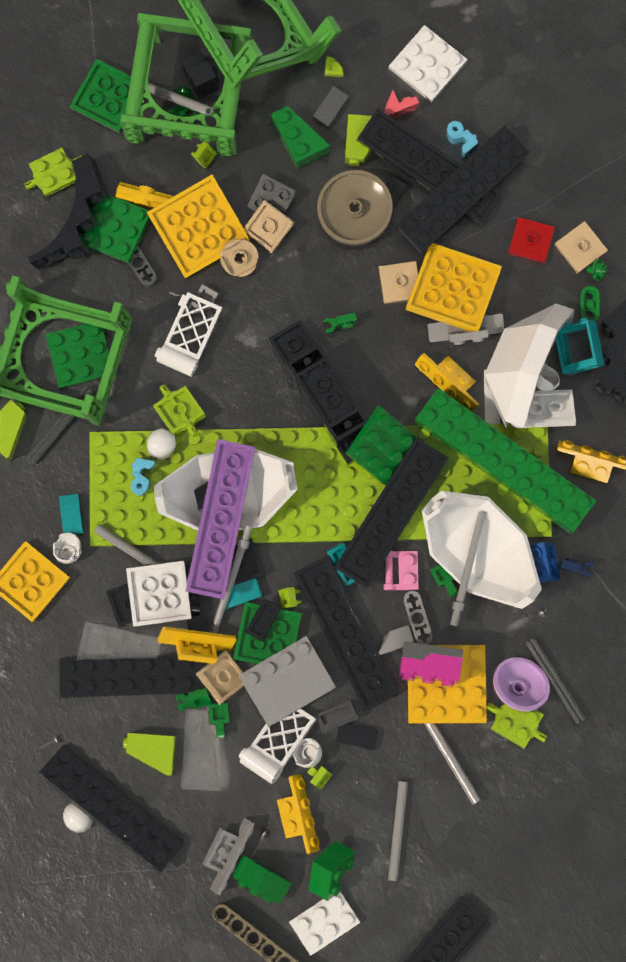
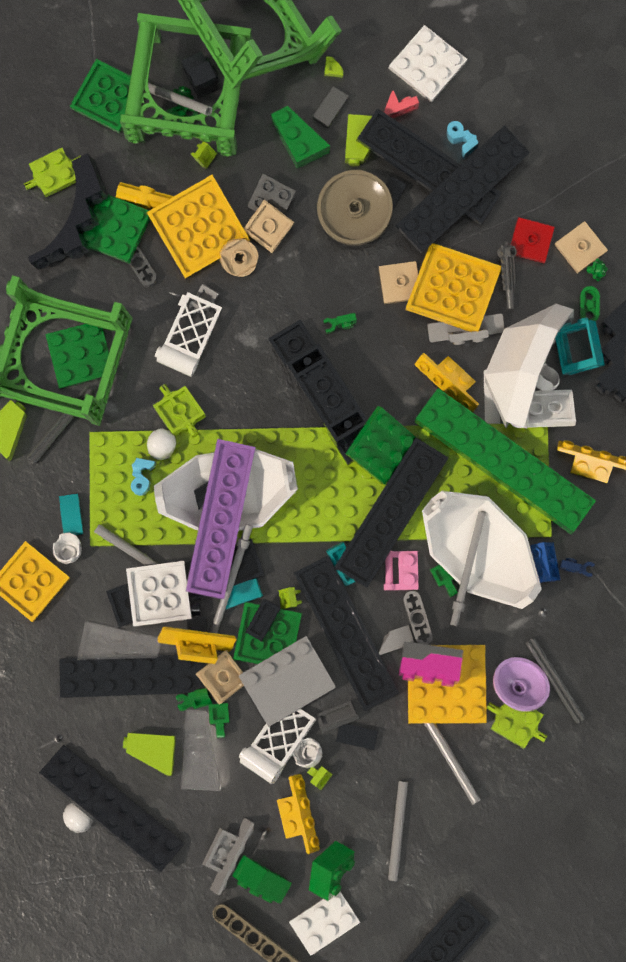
(507, 254): none -> dark grey piece

